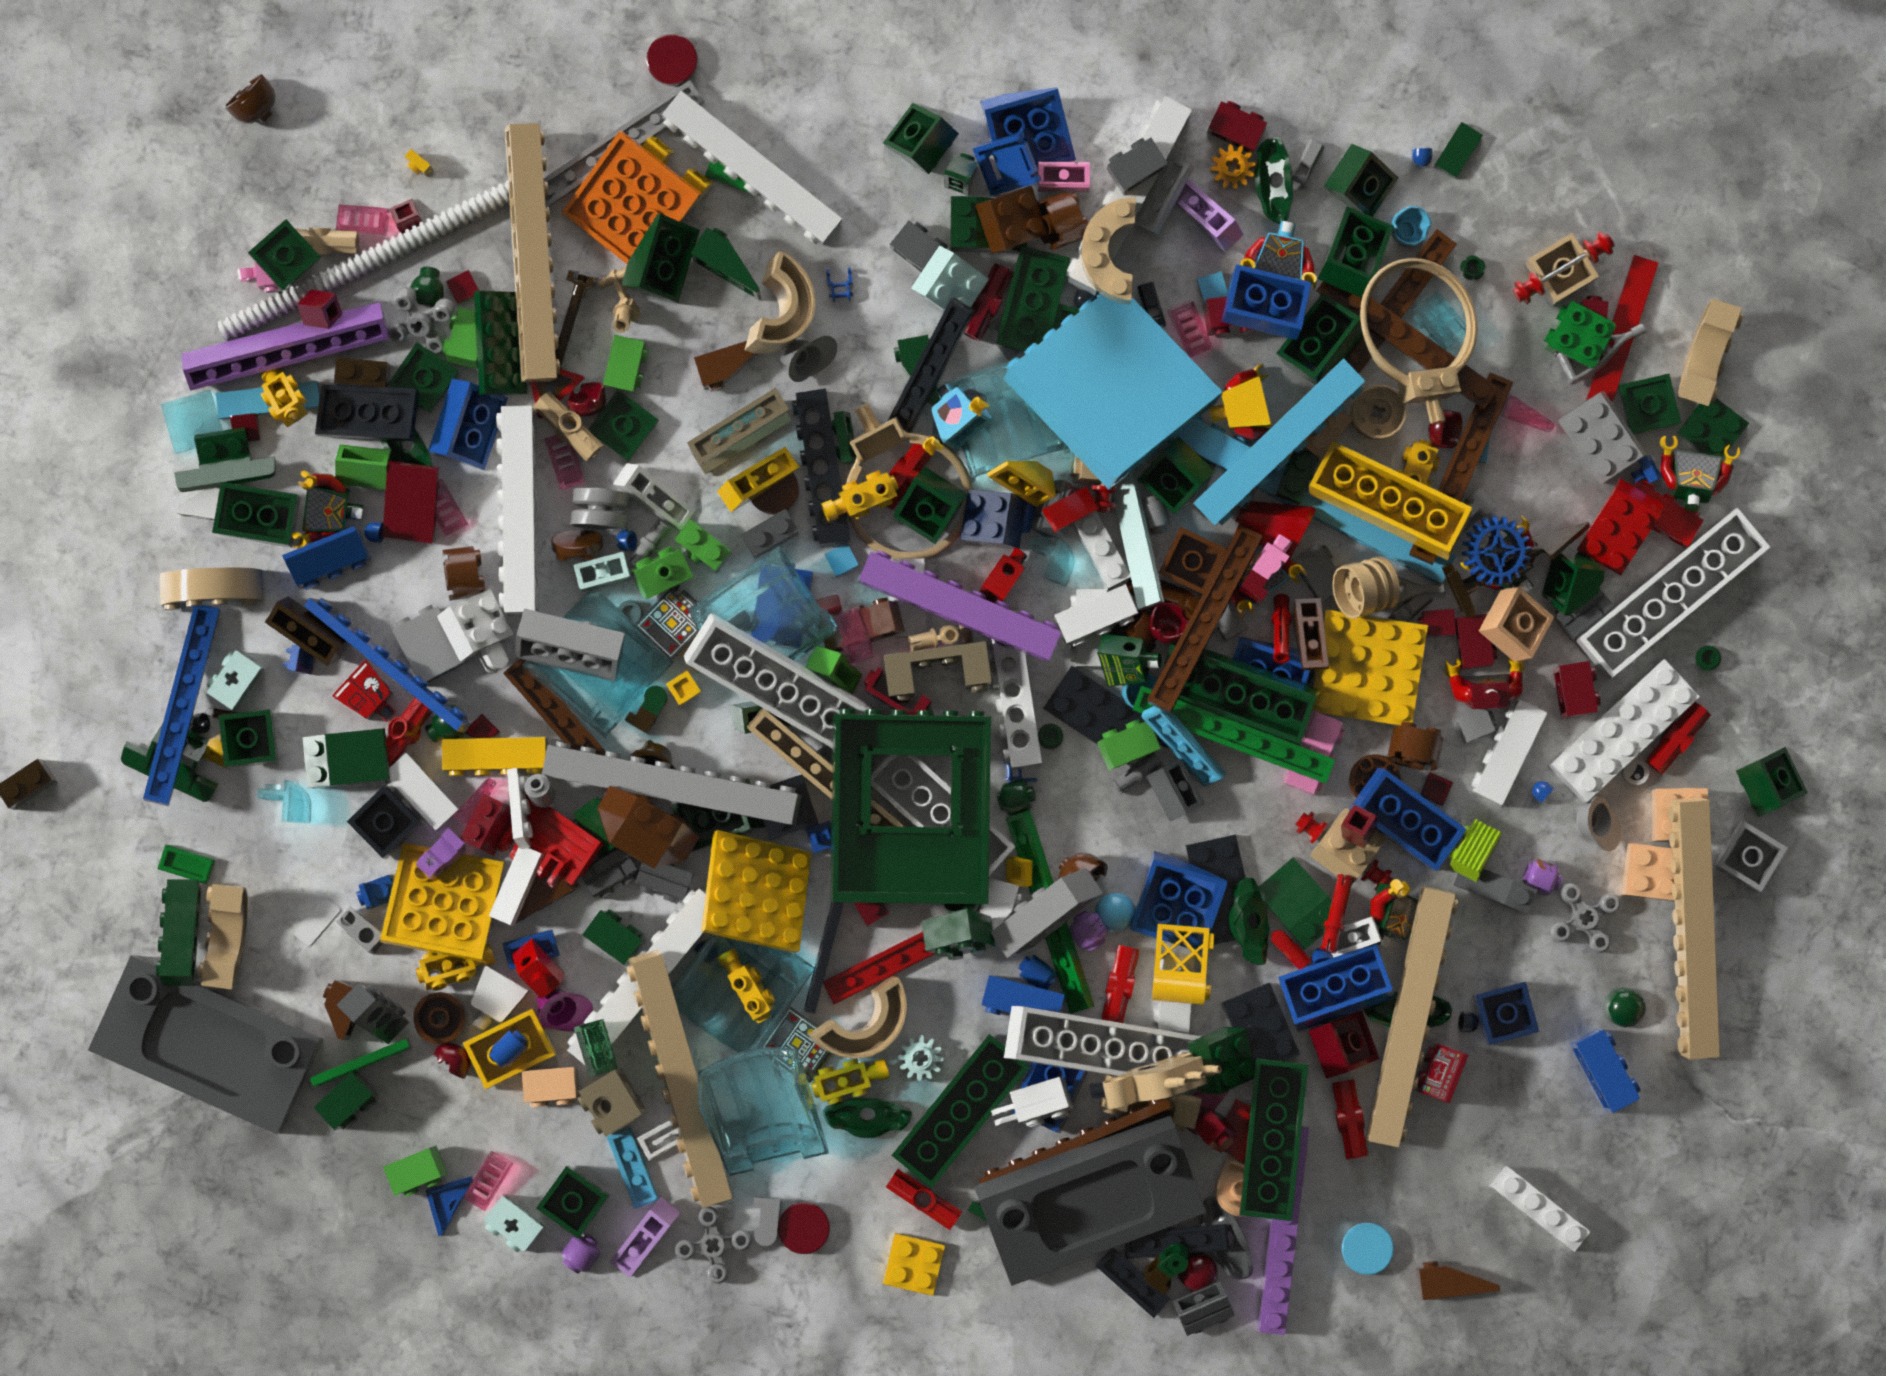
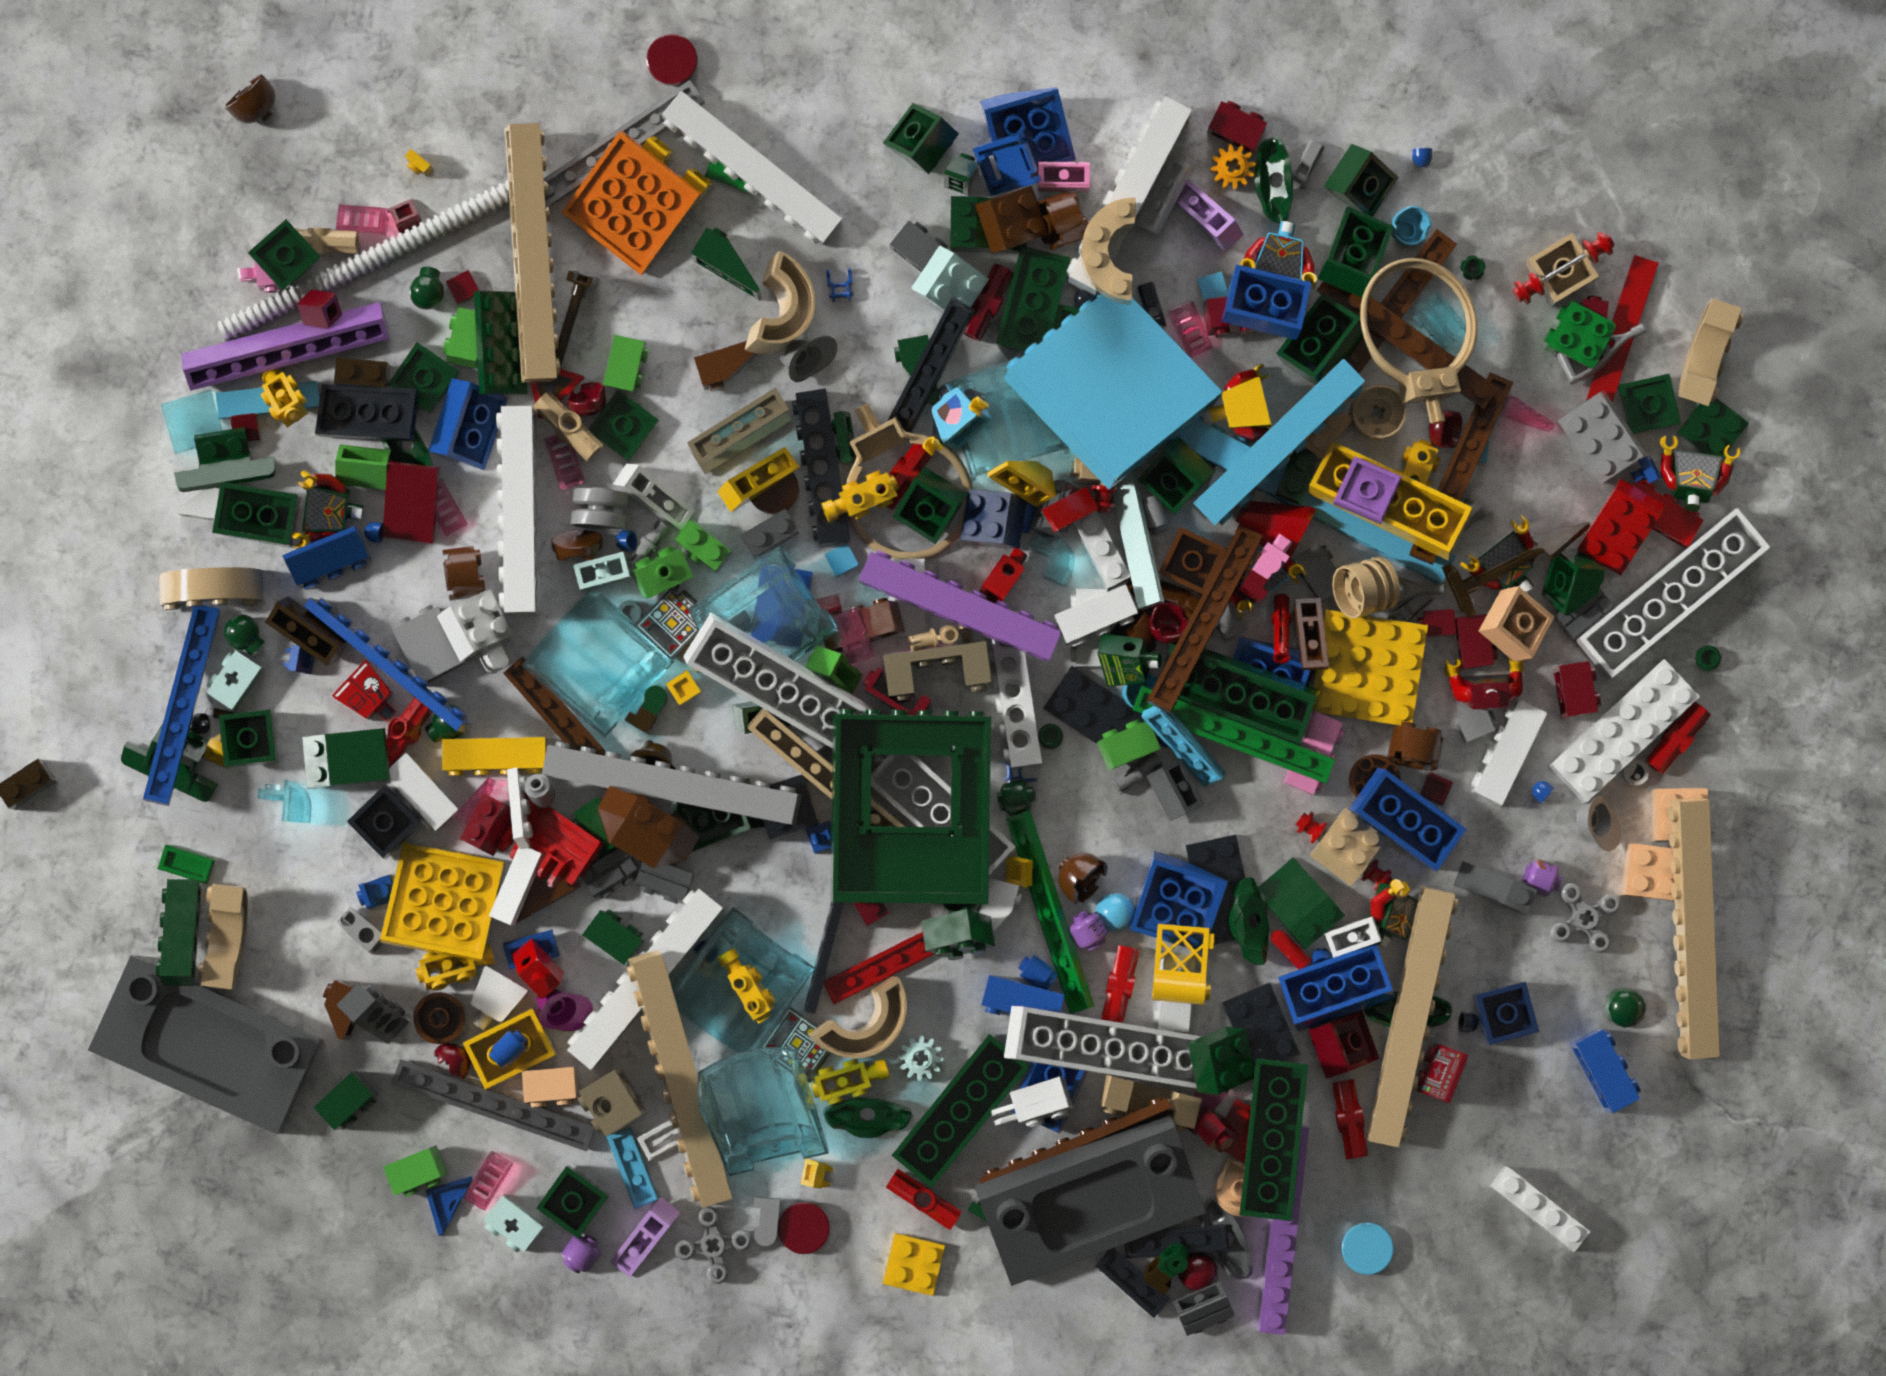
(243, 633): none -> dark green piece
(317, 921): white sticker -> none
(361, 1062): green tile -> none
(420, 319): light grey gear -> none
(441, 854): medium lavender leg -> none
(482, 728): dark red tile -> none
(493, 1105): none -> flat silver plate
(569, 645): light grey brick -> none
(596, 1048): clear green bracket -> none
(626, 310): tan pin -> none
(661, 259): dark green slope -> none
(756, 891): yellow plate -> none
(814, 1174): none -> yellow tile
(1046, 912): light grey brick -> none
(1136, 165): dark grey brick -> none
(1154, 1081): tan piece -> none
(1334, 925): red pin -> none
(1359, 826): dark red brick -> none
(1367, 490): none -> medium lavender tile
(1442, 1282): reddish brown slope -> none
(1458, 150): dark green tile -> none
(1475, 850): lime brick -> none
(1496, 541): blue gear -> none
(1750, 856): light grey brick -> none
(1771, 782): dark green slope -> none

